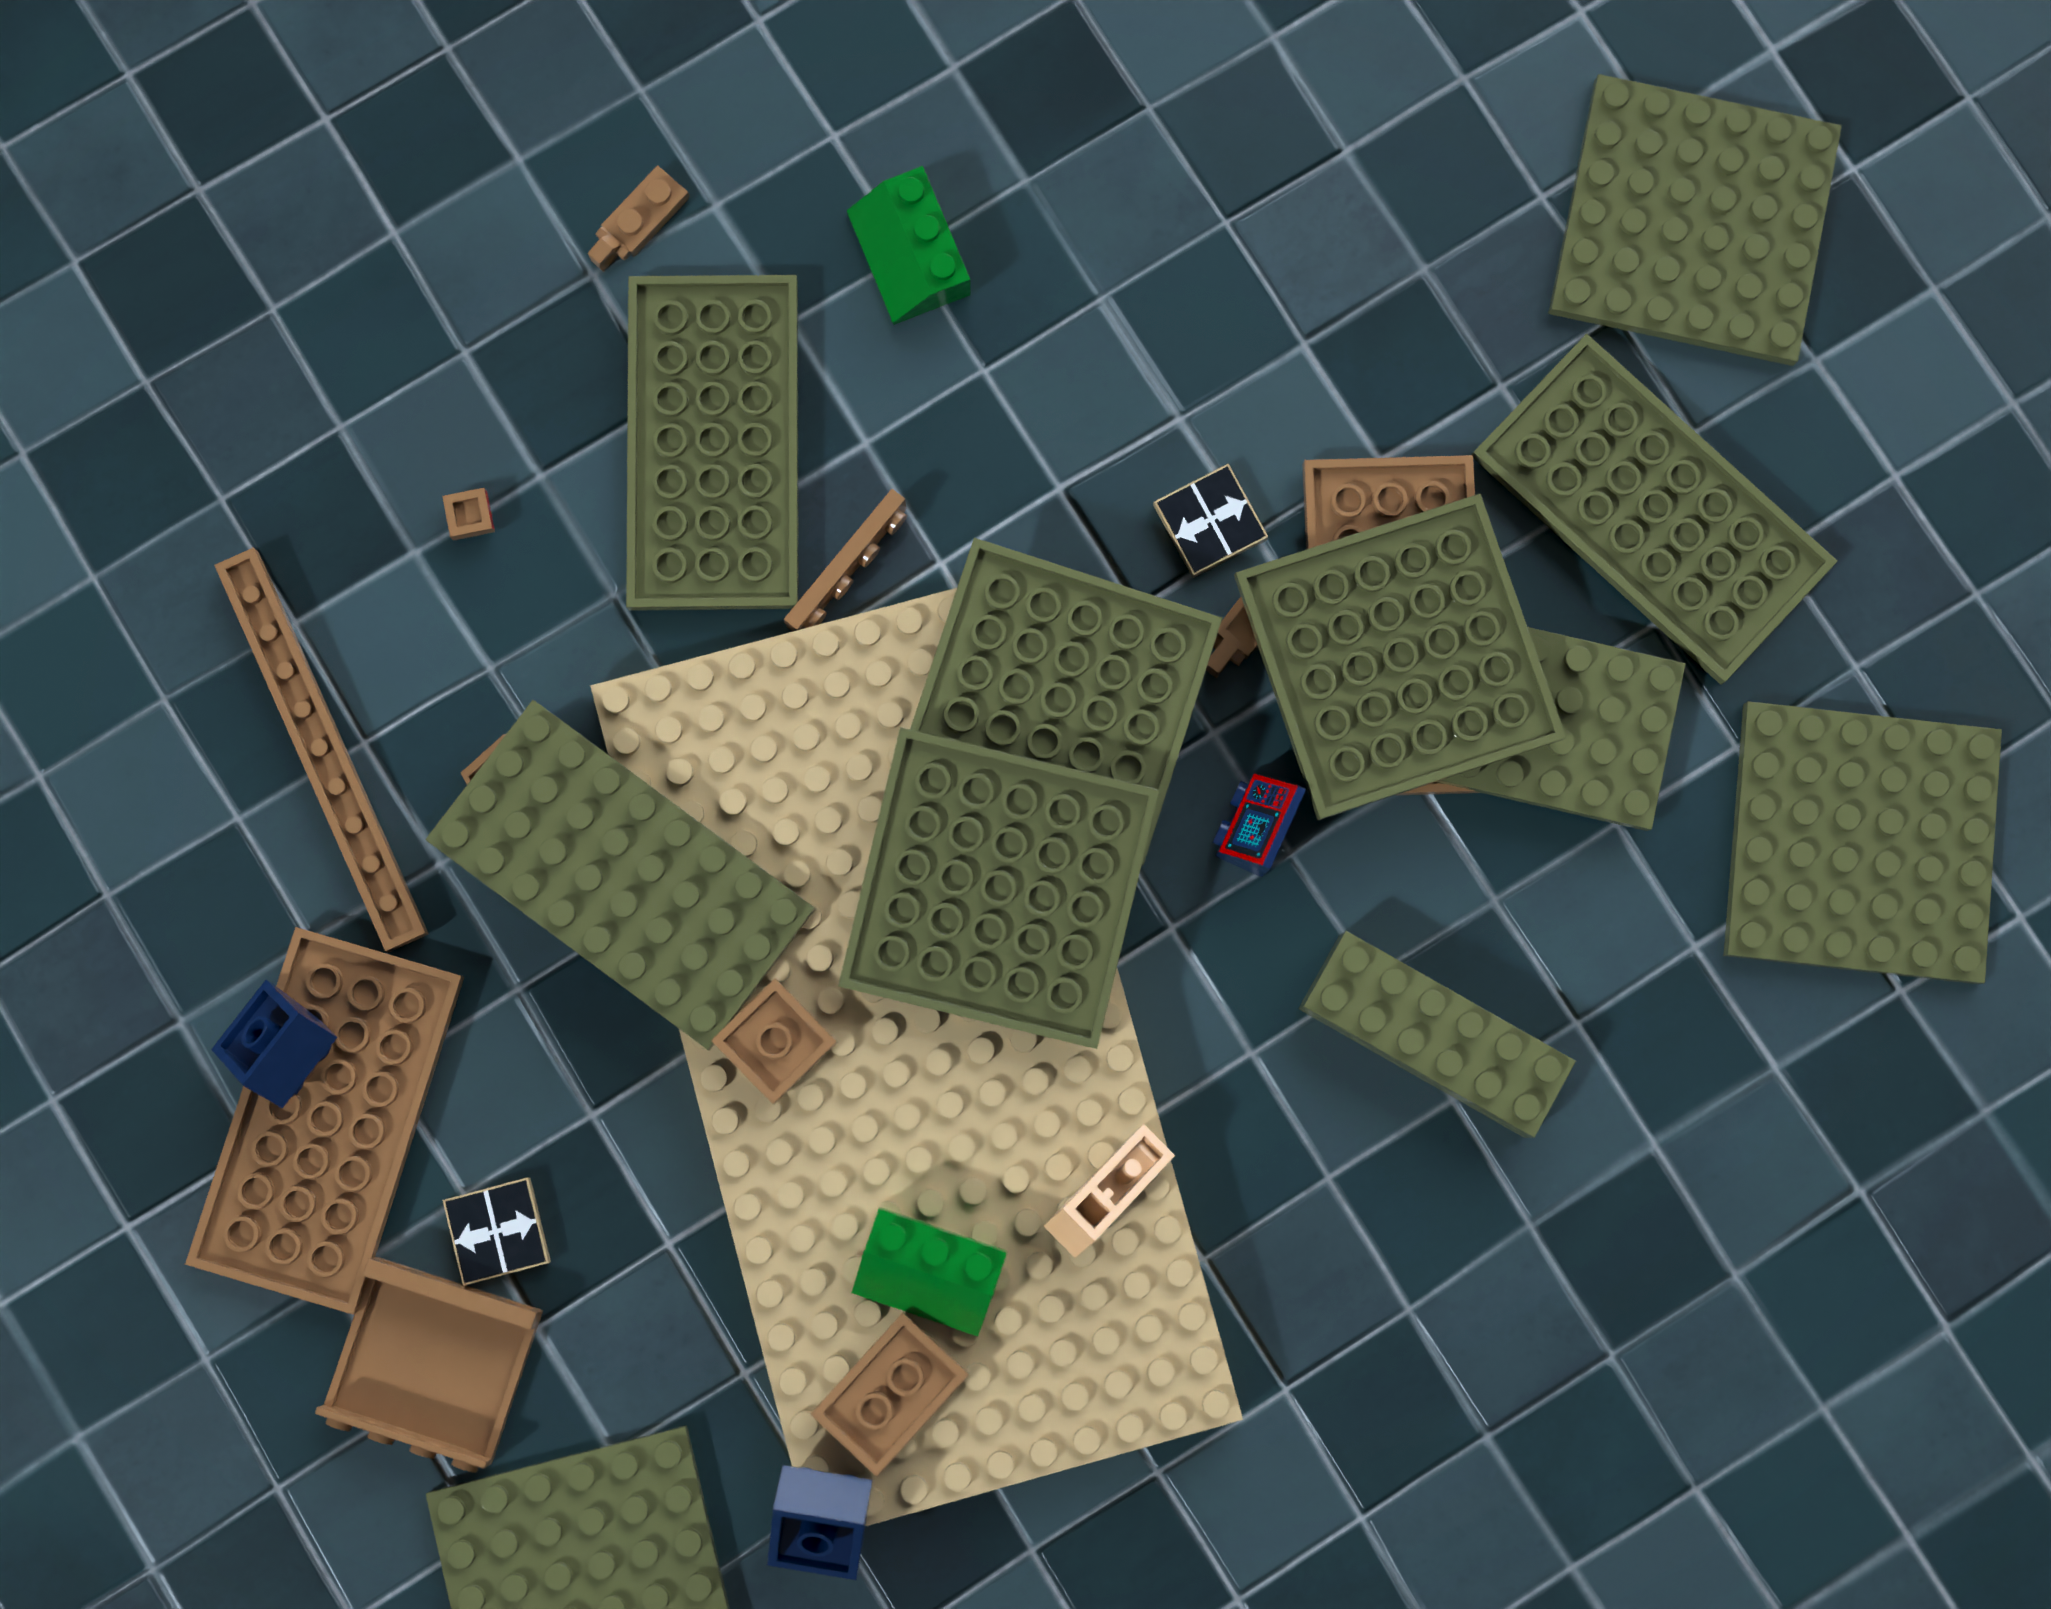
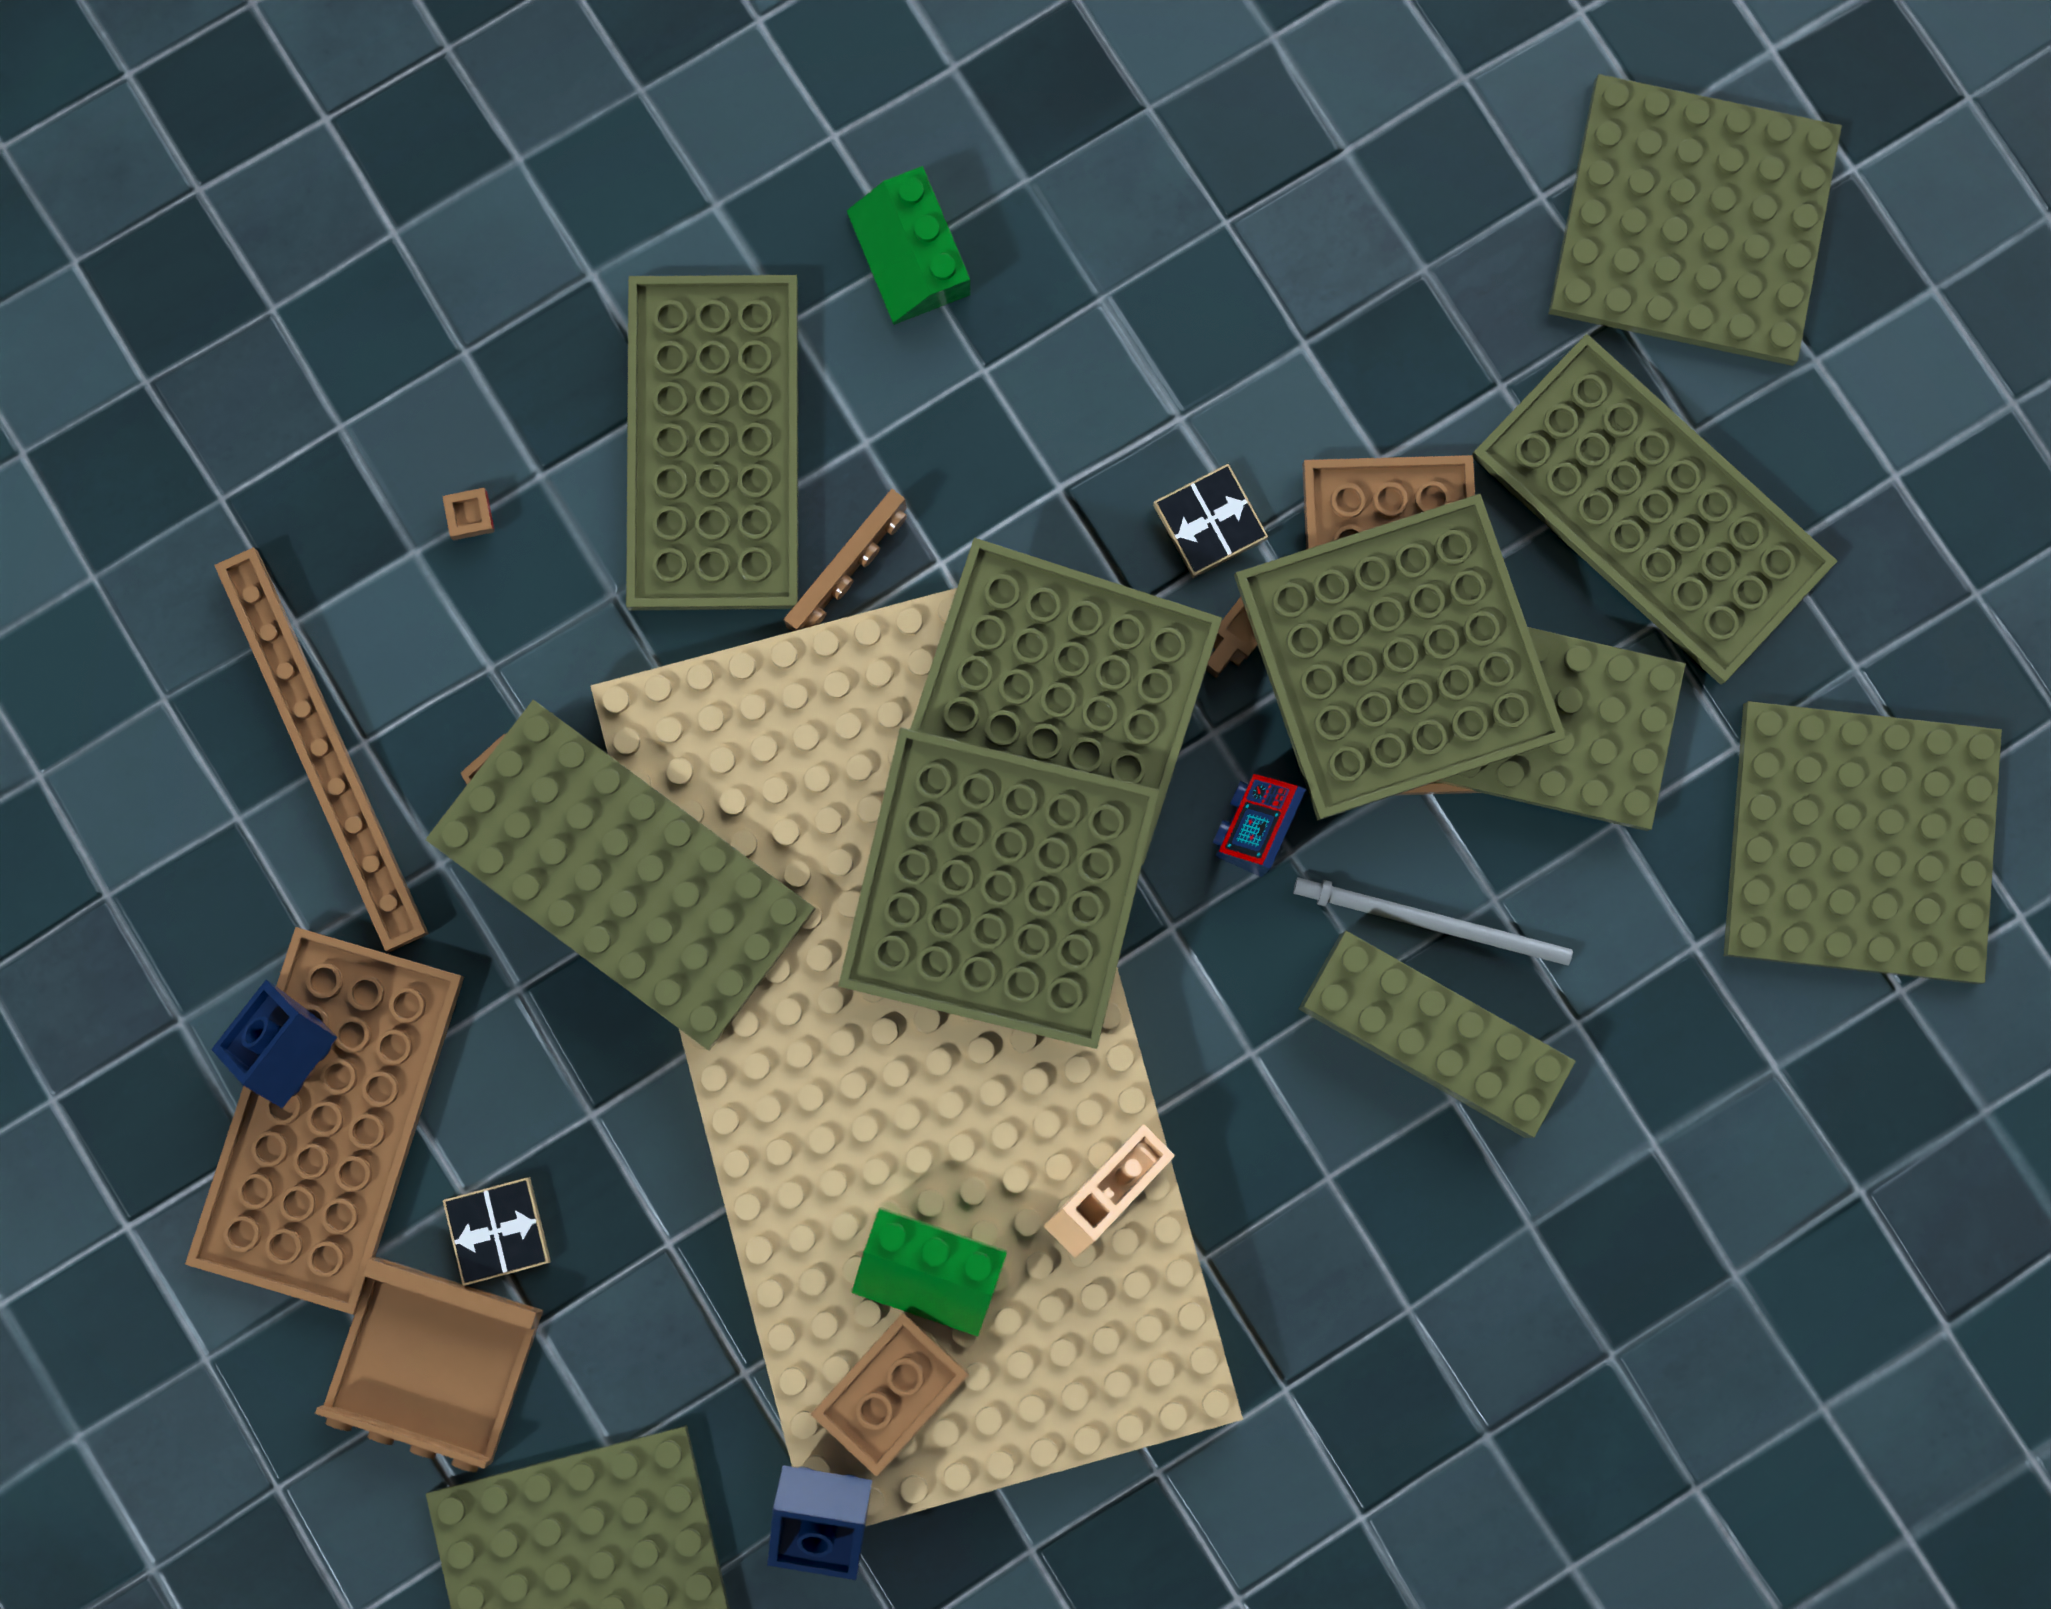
(638, 218): medium nougat hinge -> none
(774, 1041): medium nougat plate -> none
(1326, 893): none -> light grey bar

